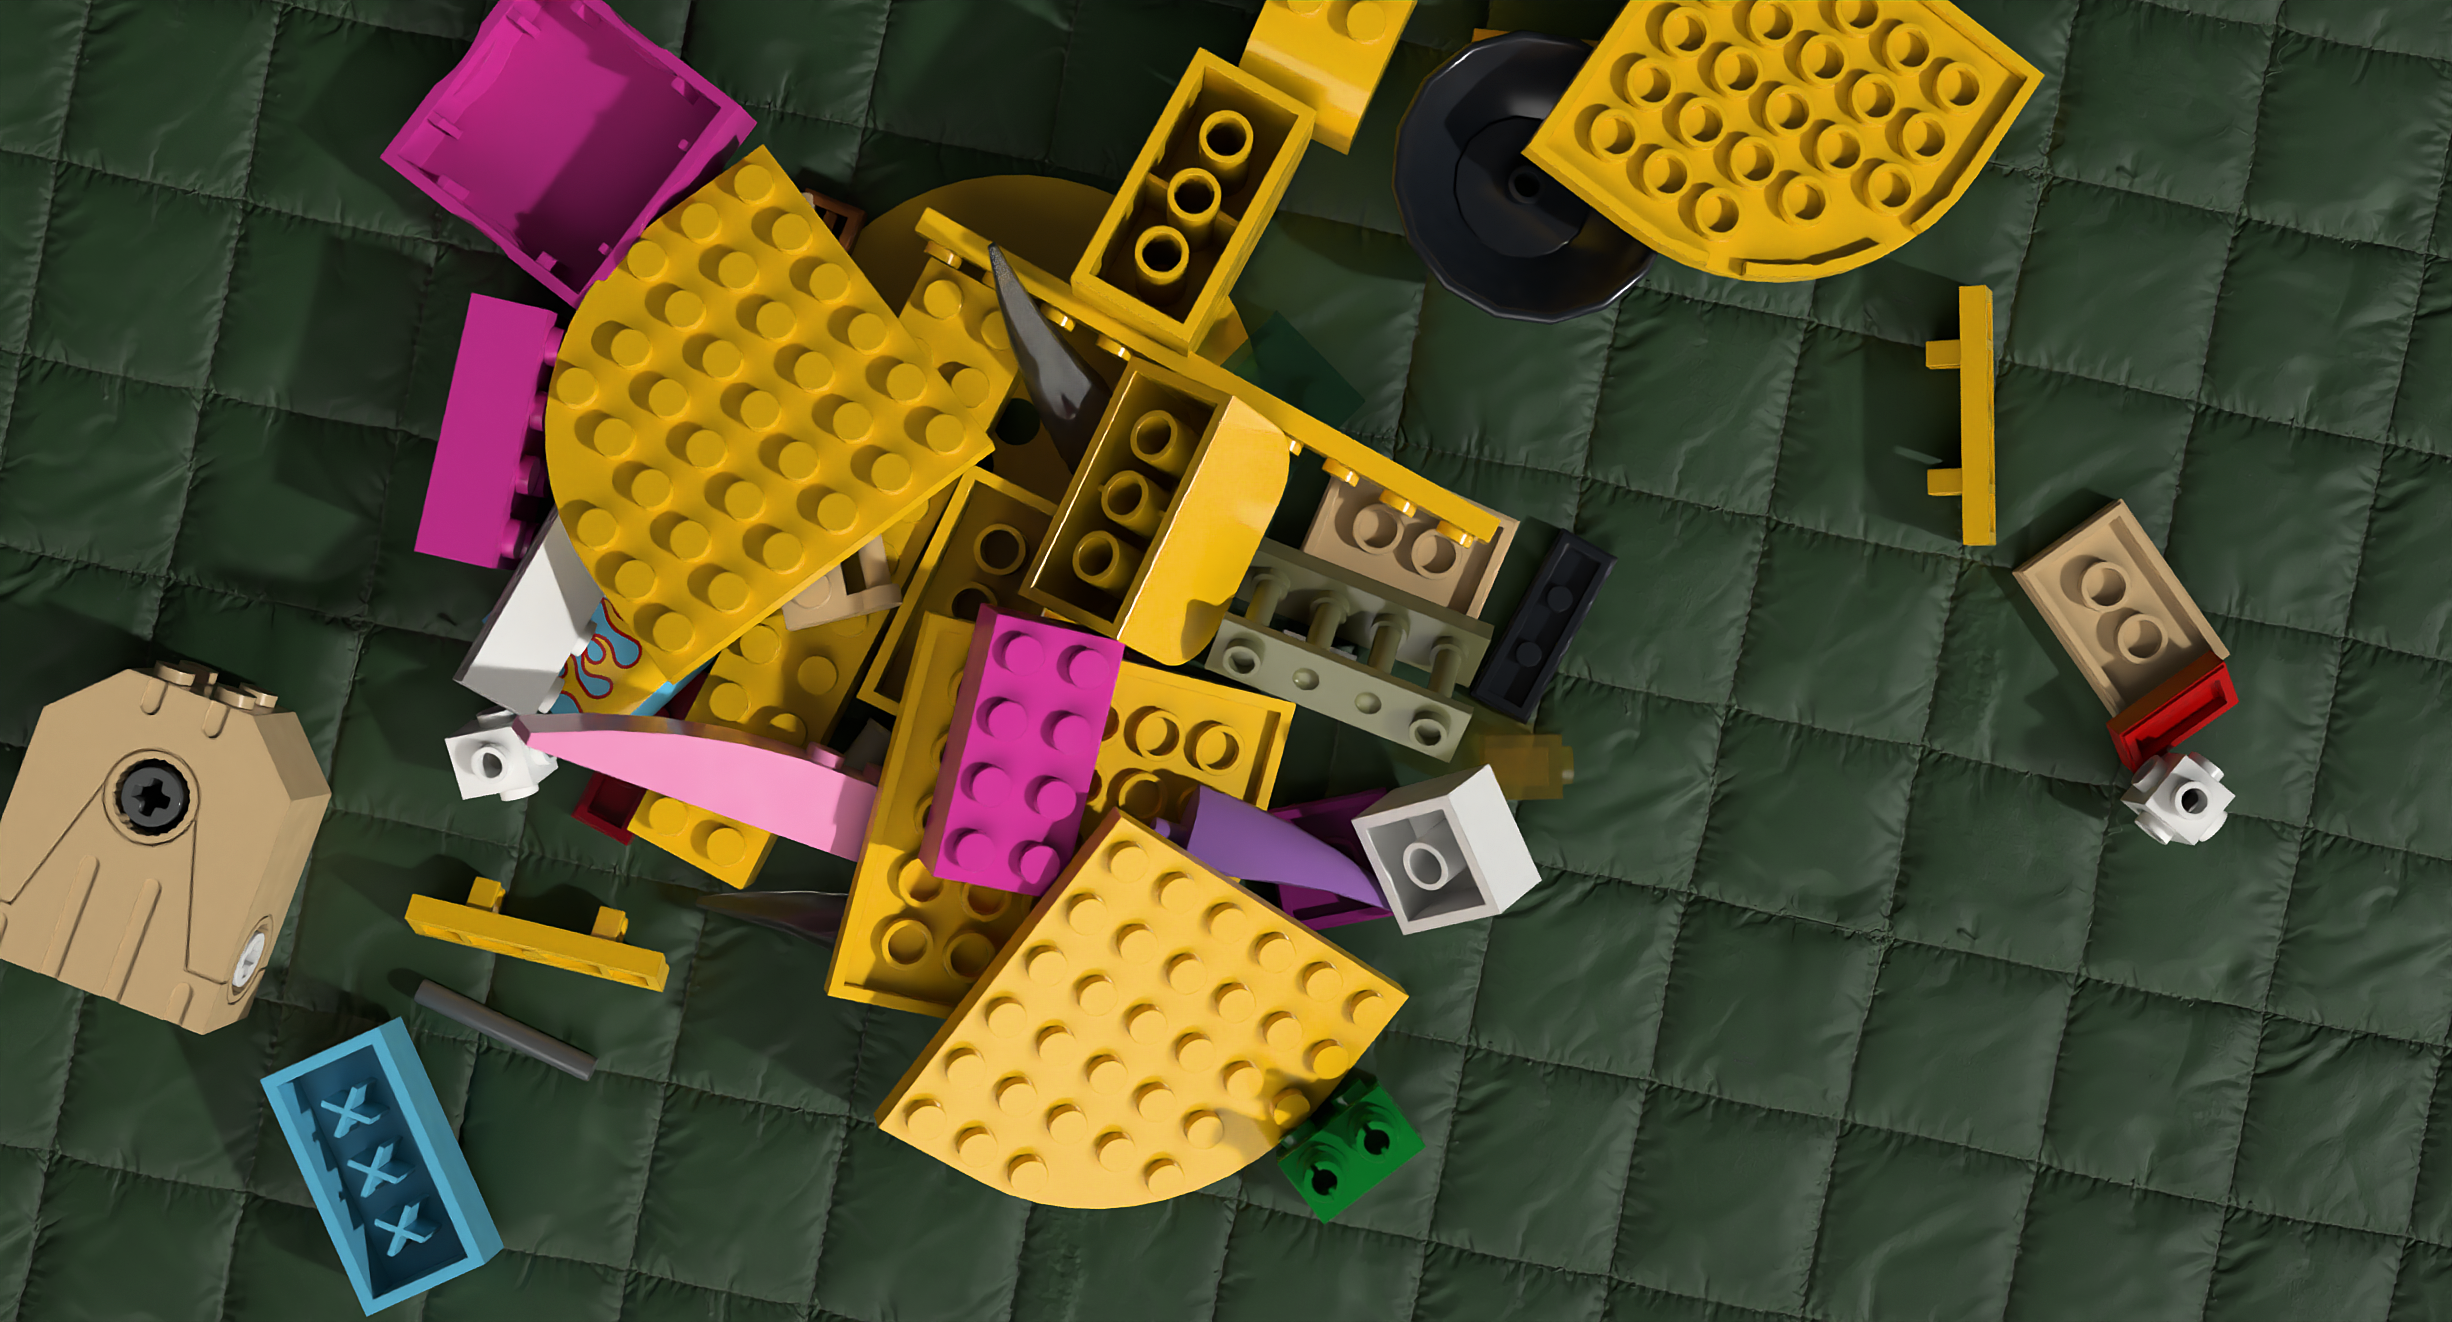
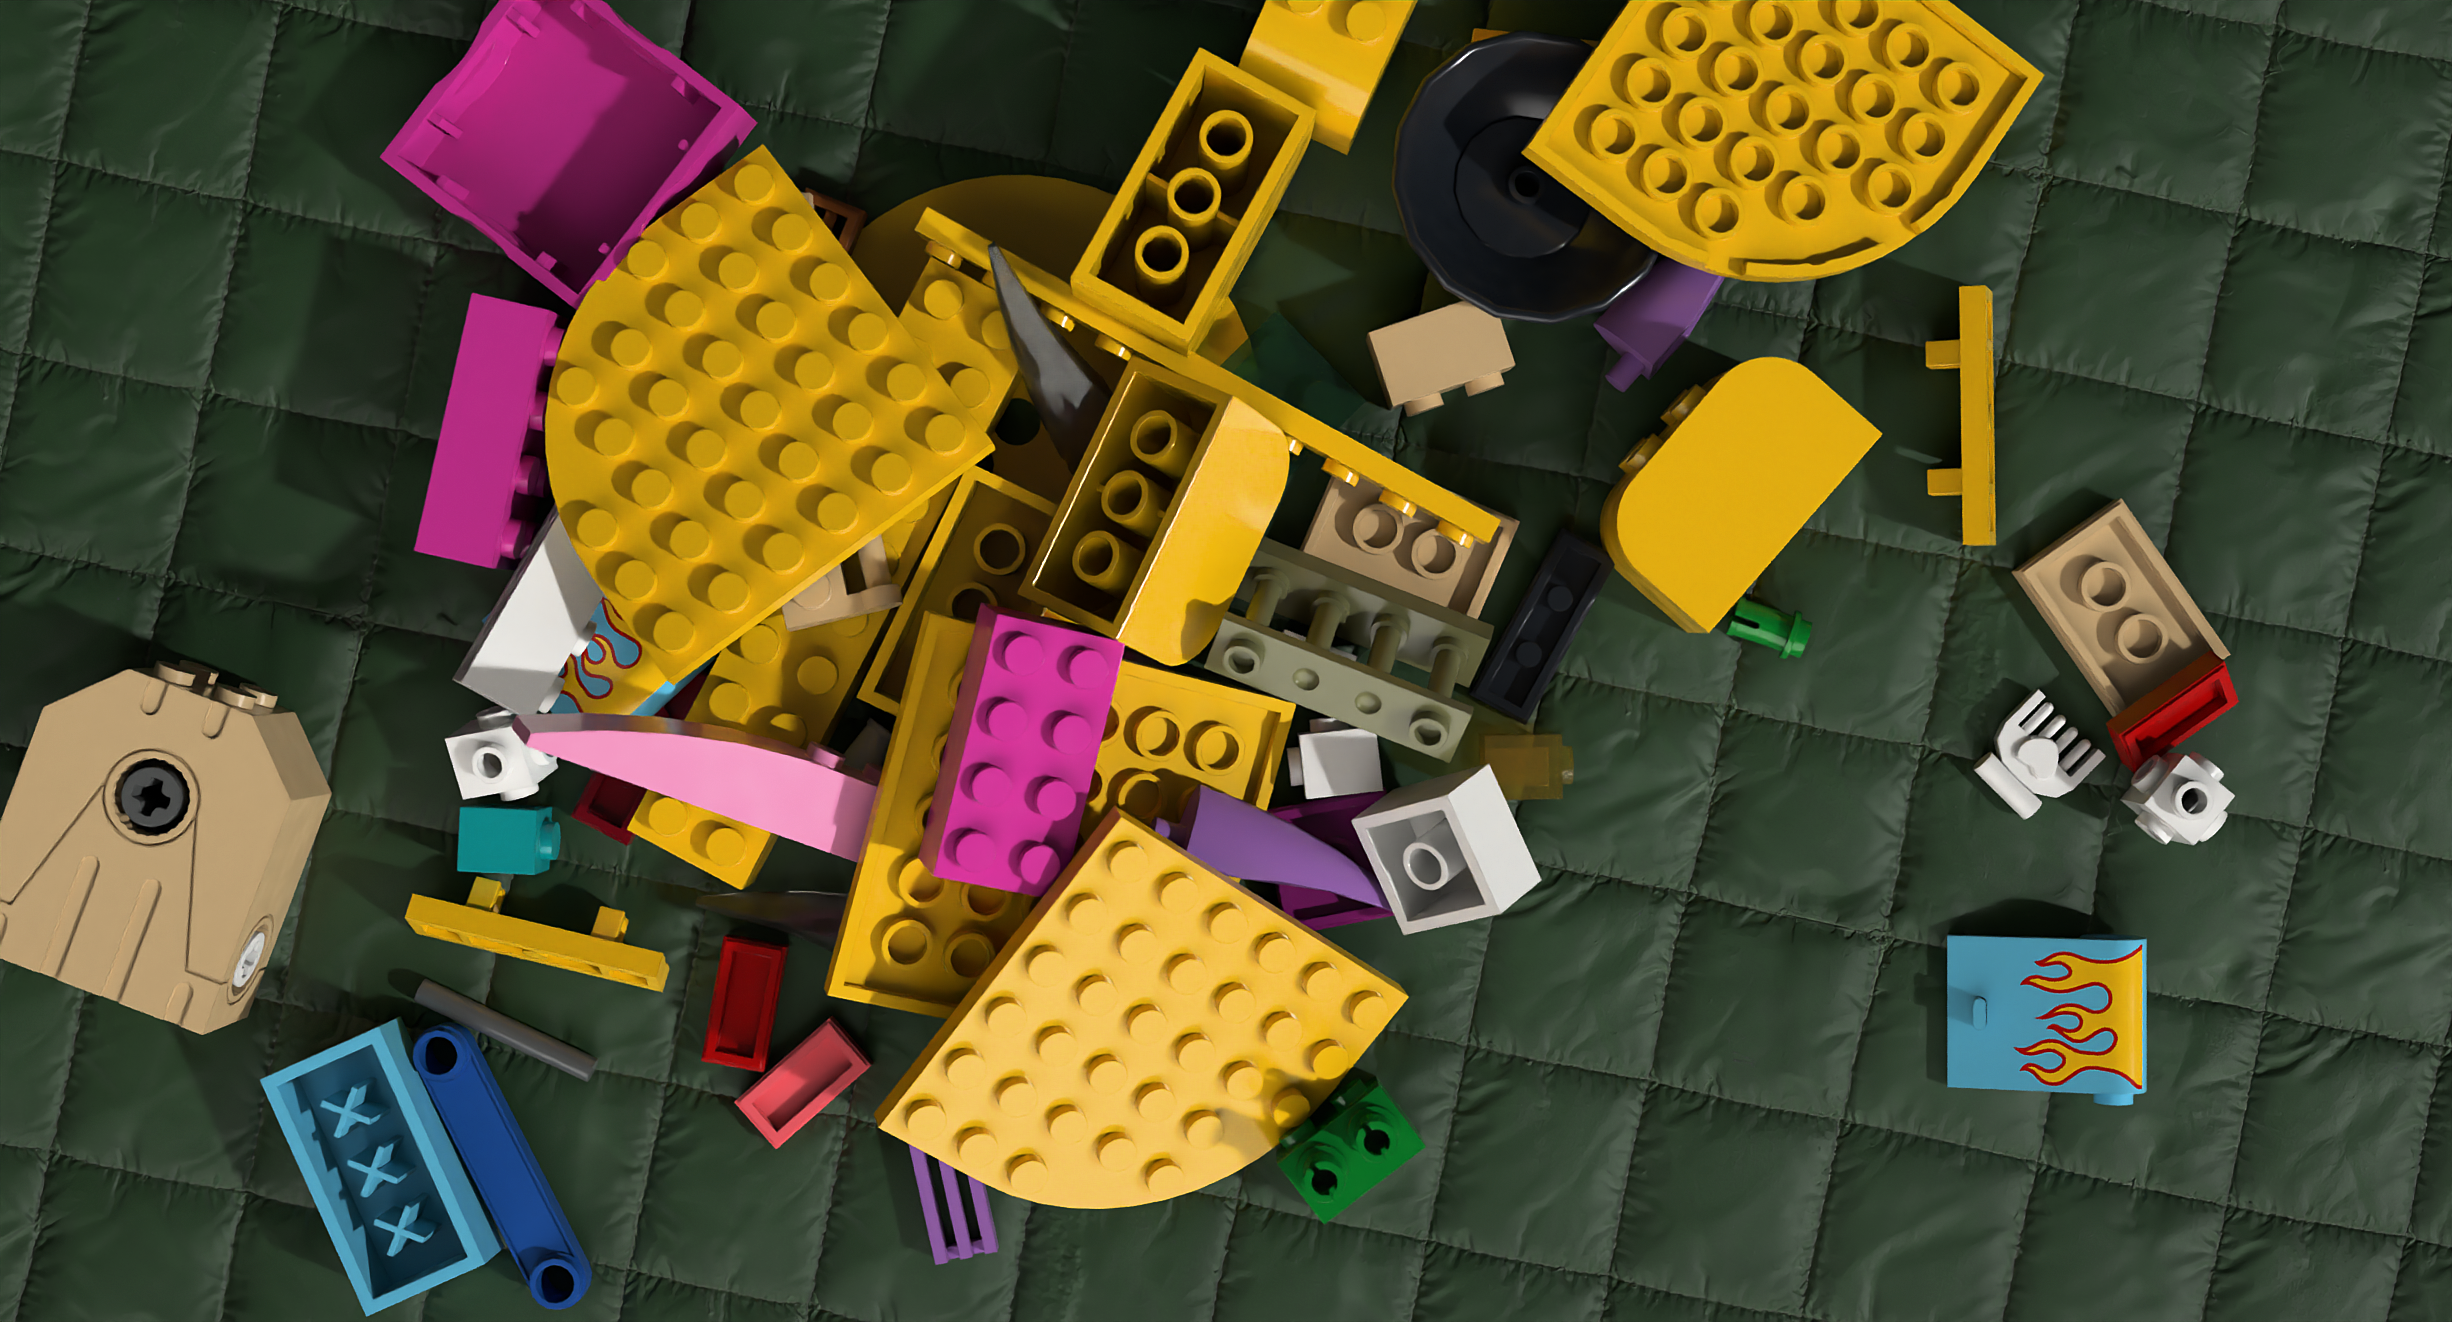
(502, 1165): none -> blue piece
(507, 838): none -> teal brick
(745, 1003): none -> red tile
(804, 1082): none -> coral tile
(964, 1246): none -> medium lavender tile
(1335, 760): none -> white brick
(1439, 354): none -> tan brick
(1655, 318): none -> medium lavender piece
(1728, 485): none -> yellow brick
(1772, 627): none -> green pin
(2030, 762): none -> white piece
(2057, 1014): none -> medium azure door

